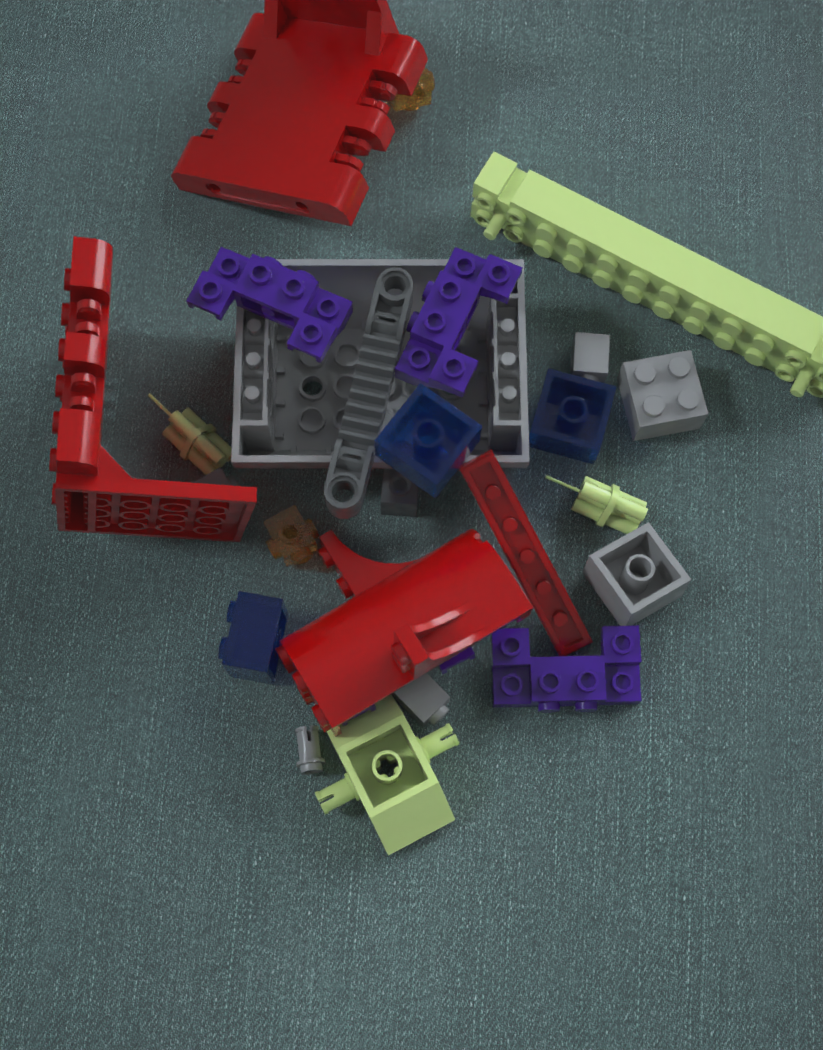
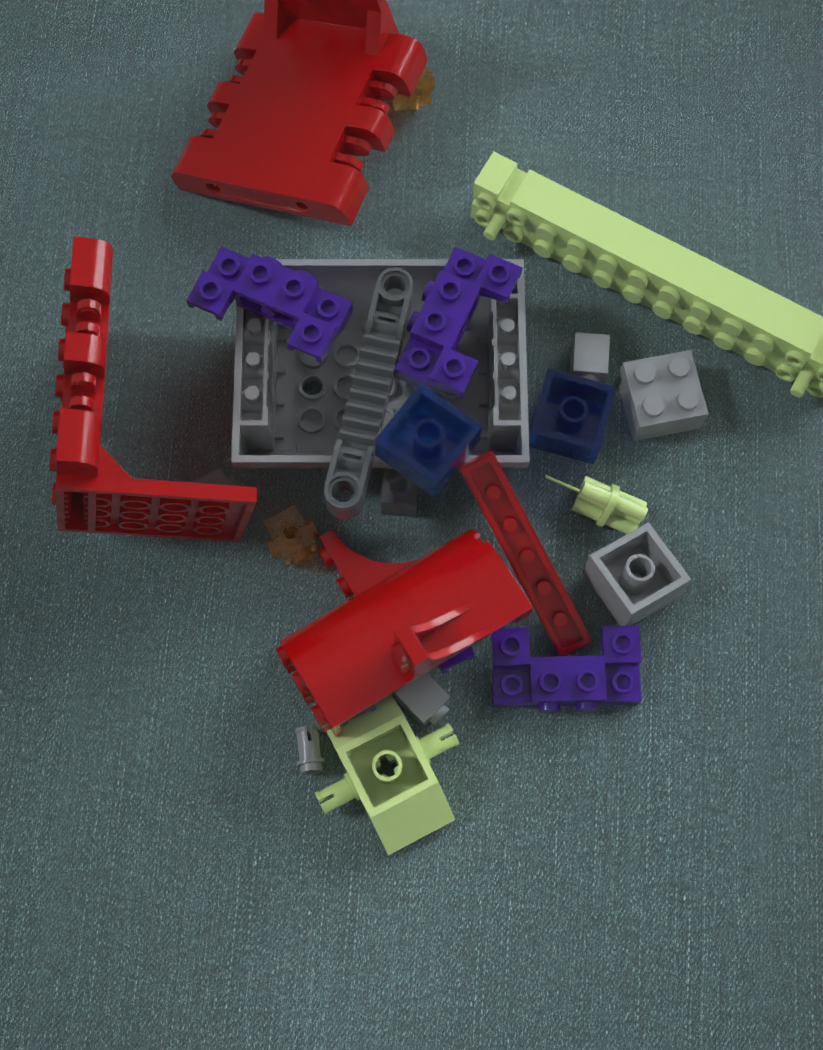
(195, 439): piece -> none
(253, 635): clear blue brick -> none

